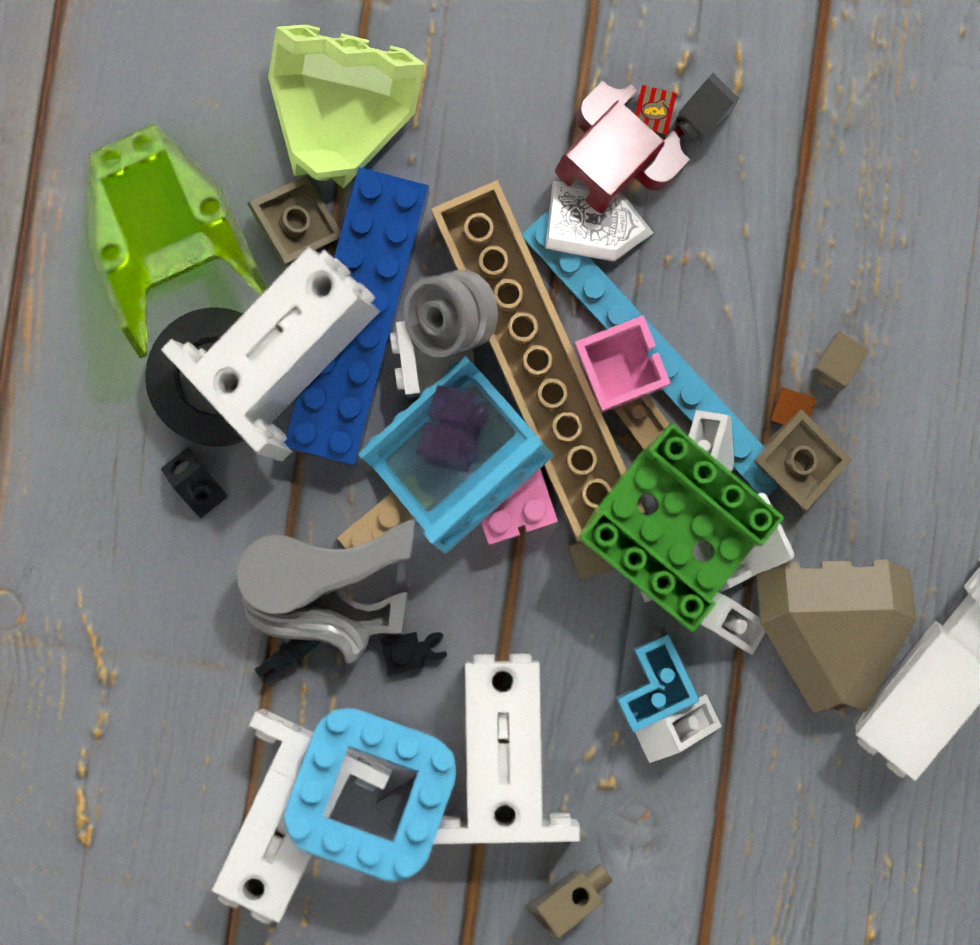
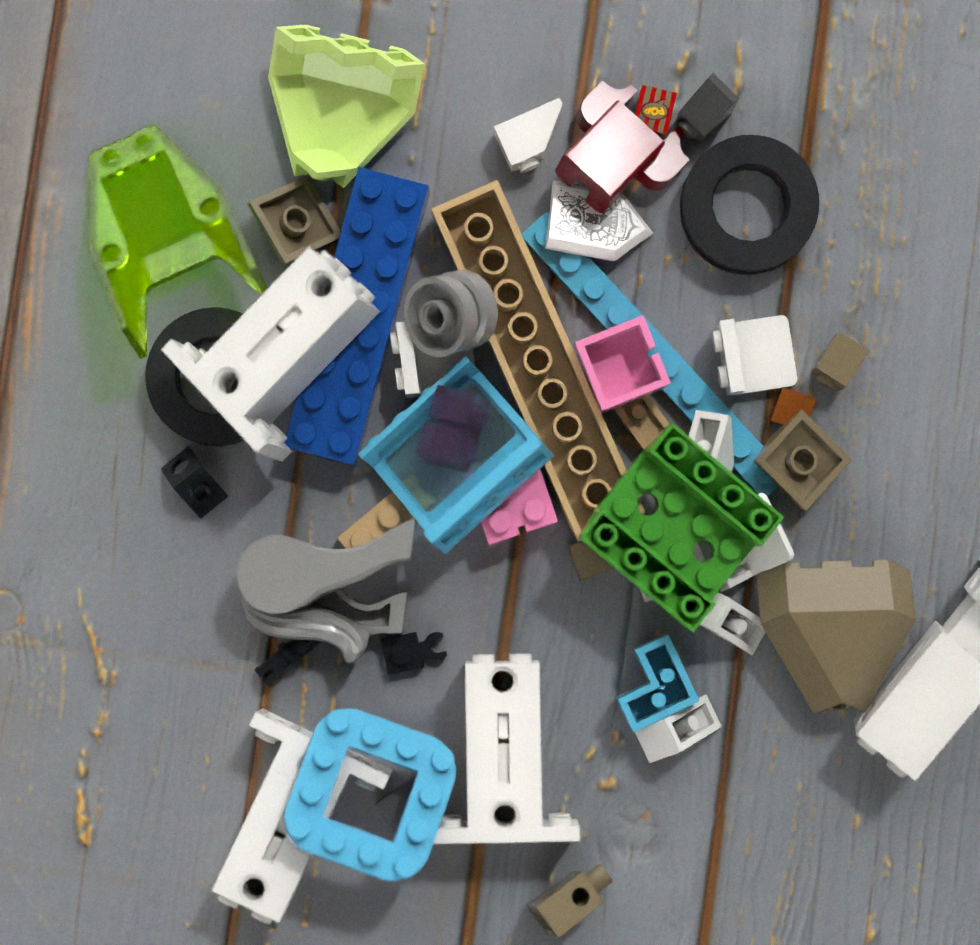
(528, 136): none -> white slope
(754, 355): none -> white bracket
(789, 174): none -> black tyre

